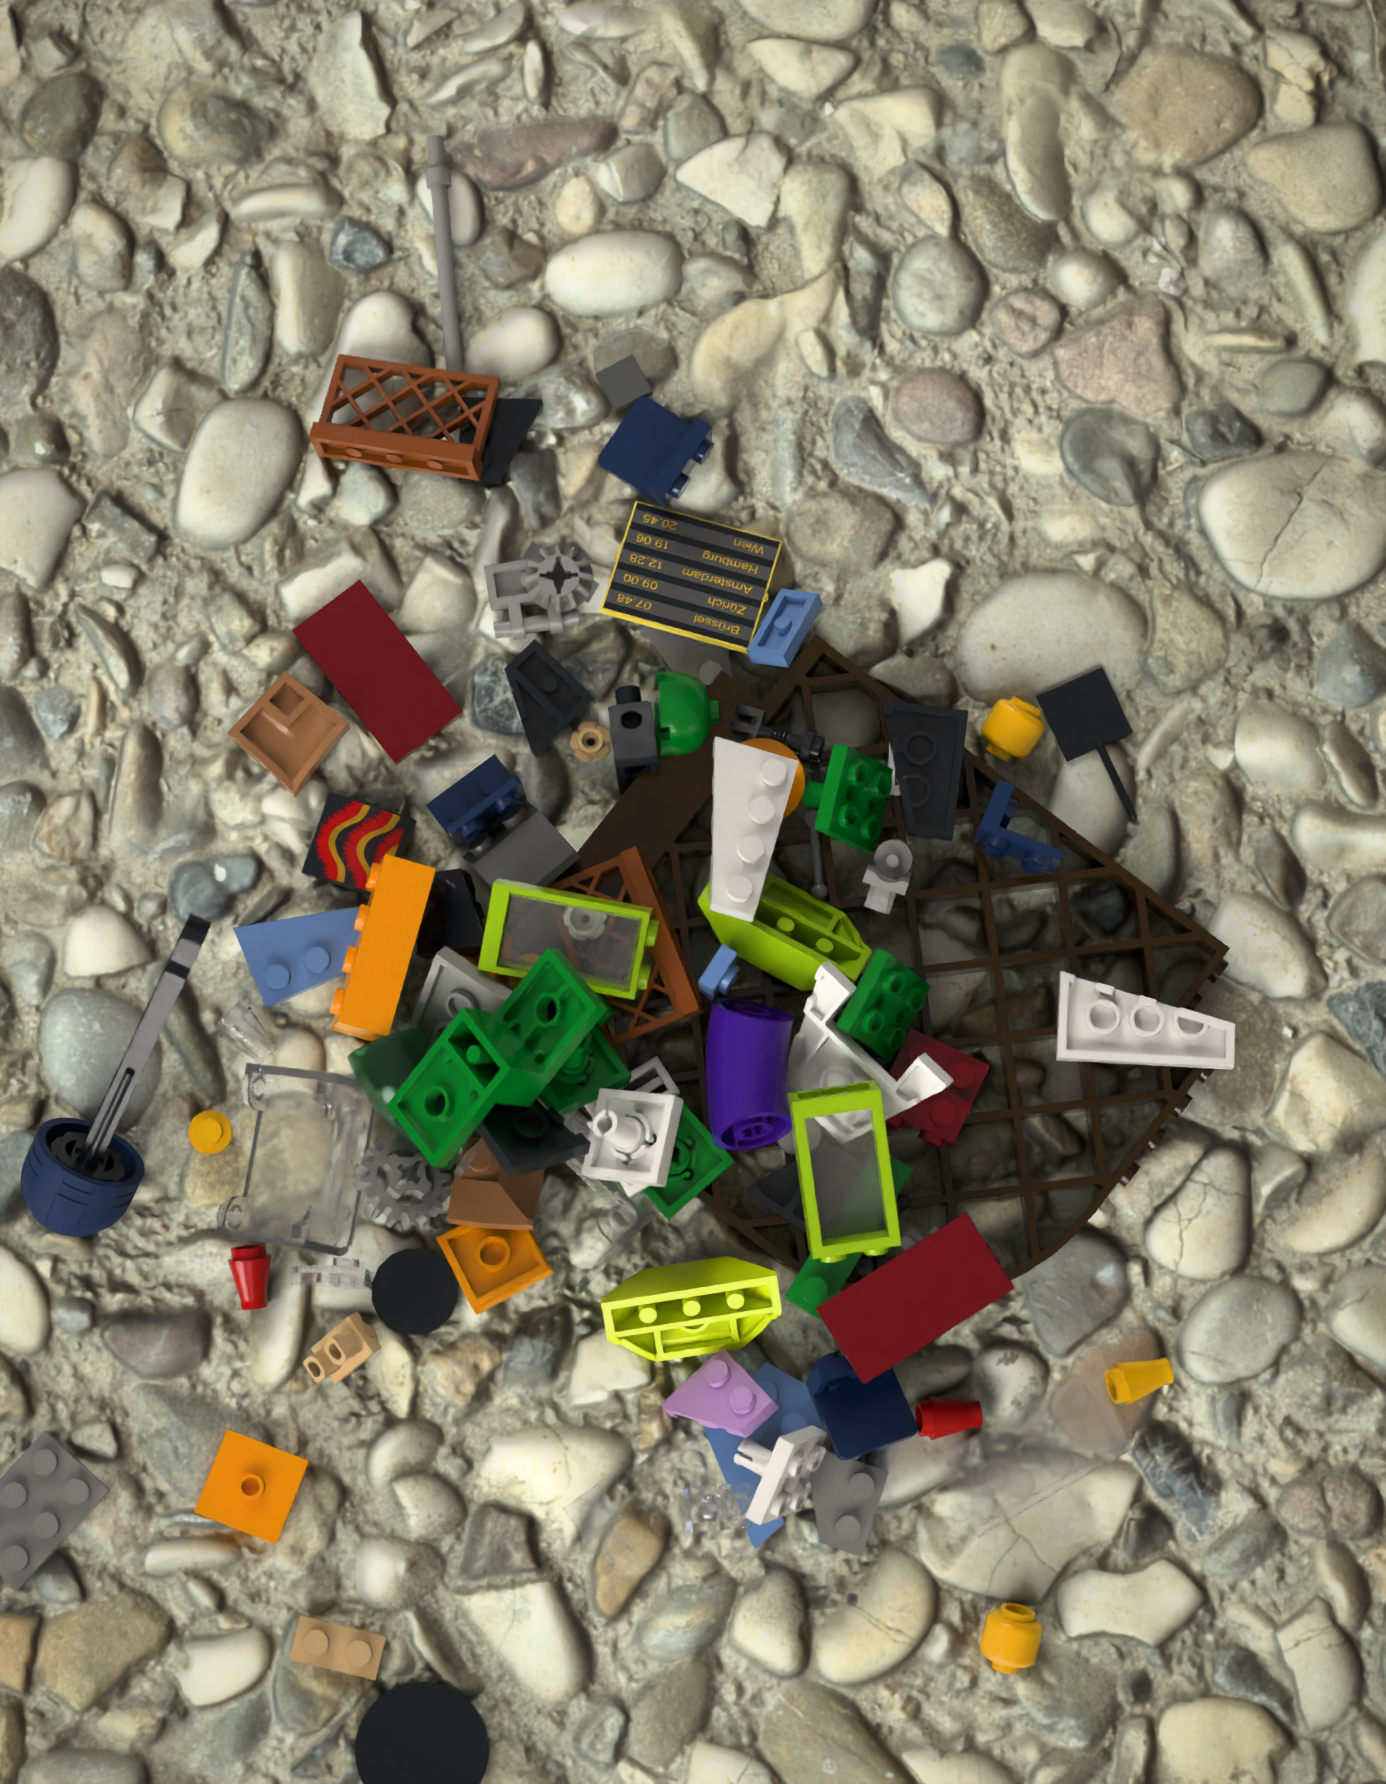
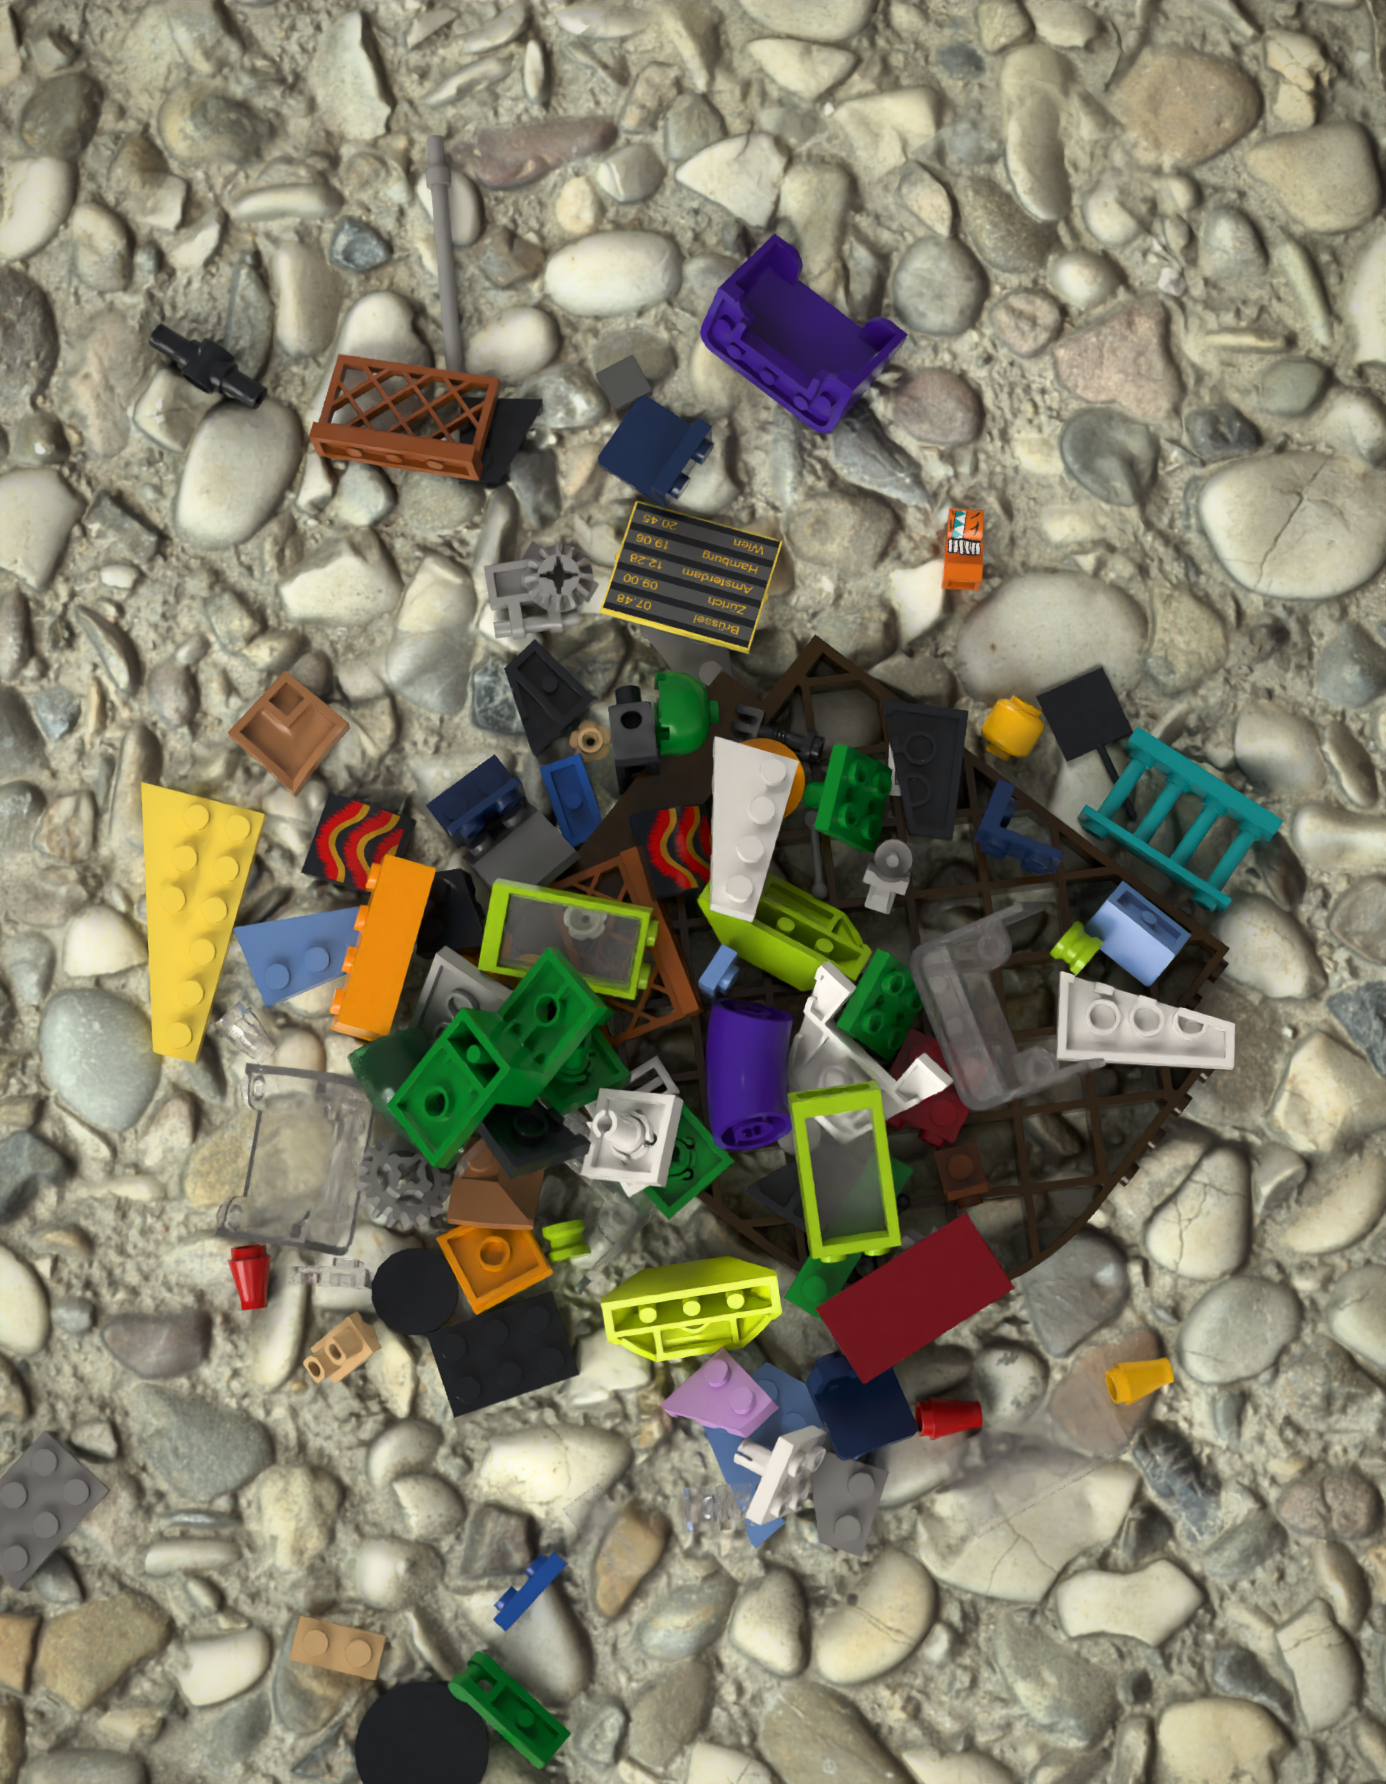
(80, 1171): piece -> none
(195, 887): none -> light yellow wing
(208, 366): none -> black pin
(210, 1132): yellow plate -> none
(252, 1486): light orange plate -> none
(378, 672): dark red tile -> none
(503, 1354): none -> black plate
(509, 1709): none -> green plate
(514, 1602): none -> blue plate
(566, 1241): none -> lime wheel
(572, 798): none -> blue plate
(674, 849): none -> slope
(784, 628): medium blue plate -> none
(794, 339): none -> dark purple windscreen
(961, 1175): none -> reddish brown bracket
(963, 550): none -> orange leg
(969, 1018): none -> clear windscreen
(1011, 1638): yellow head -> none
(1076, 948): none -> lime wheel
(1136, 934): none -> medium blue panel
(1217, 801): none -> teal fence

